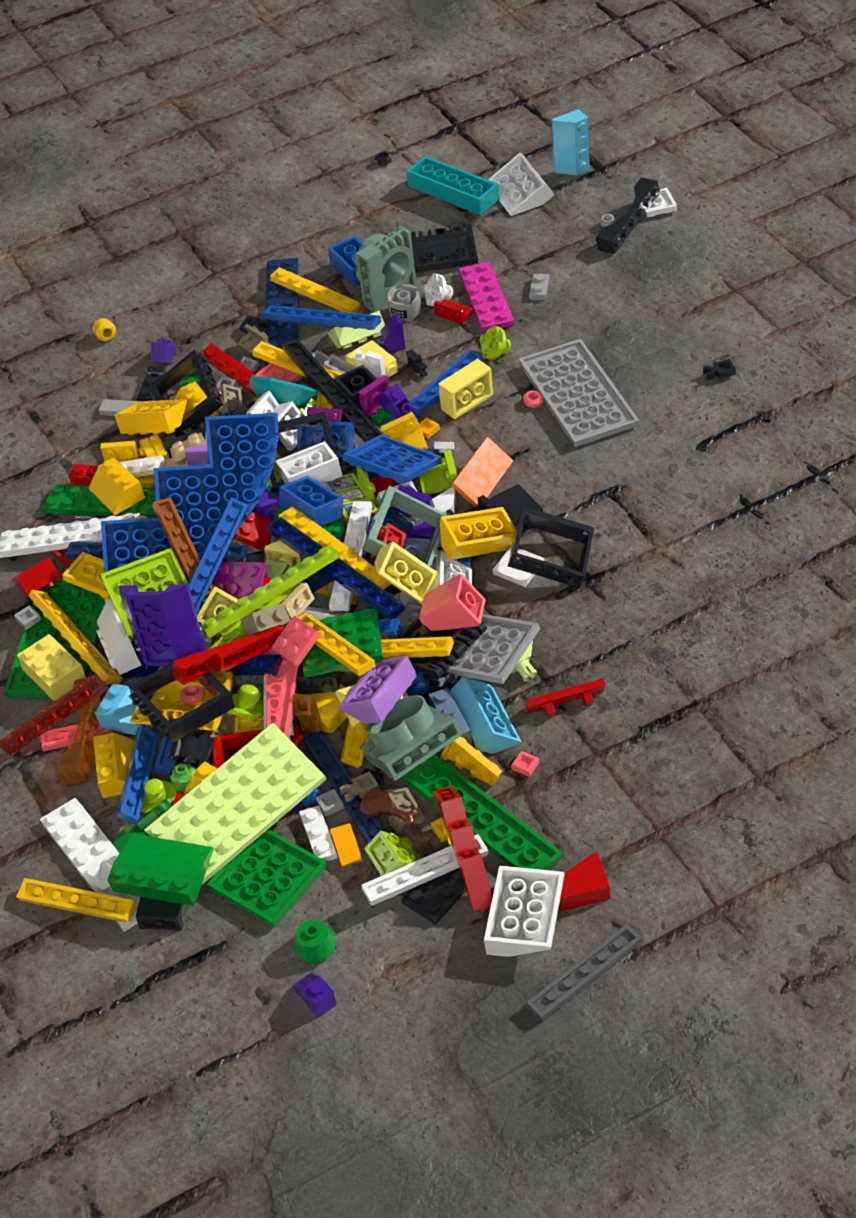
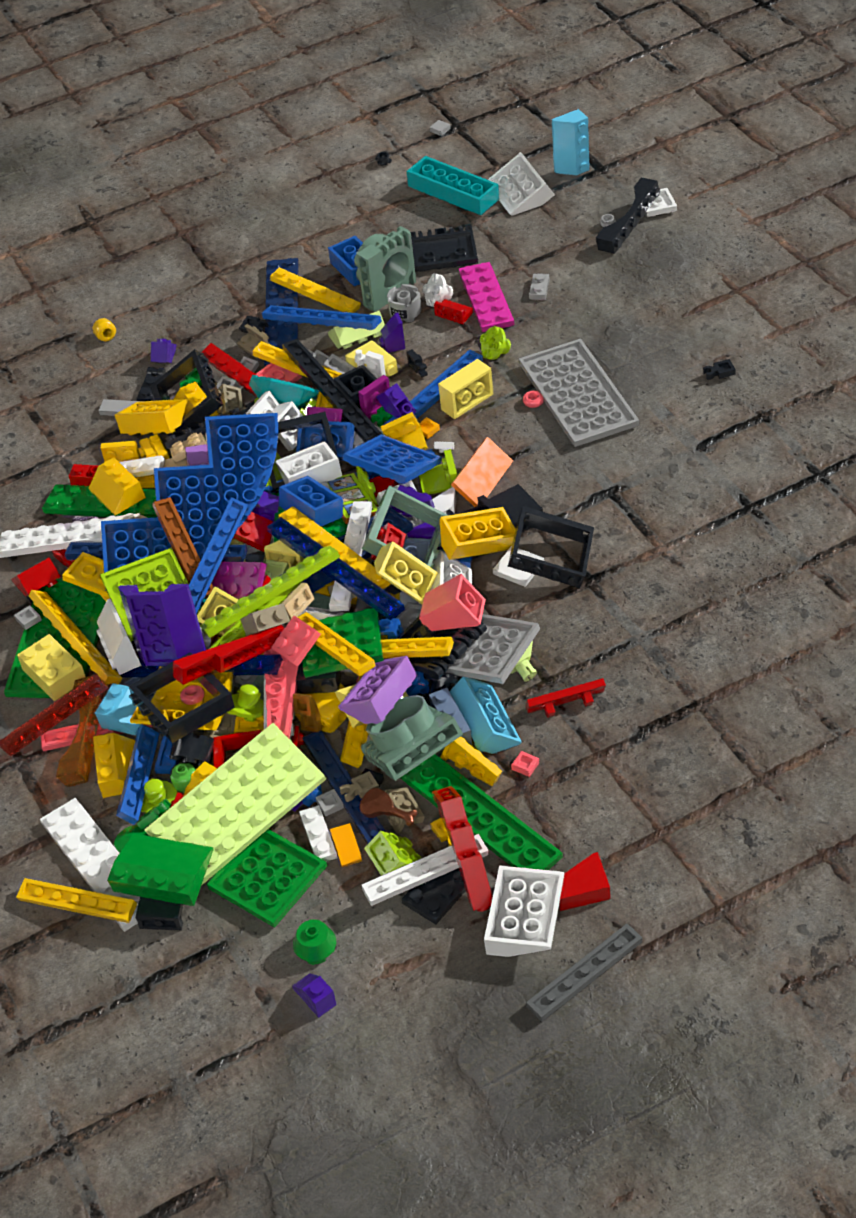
(440, 128): none -> light grey tile

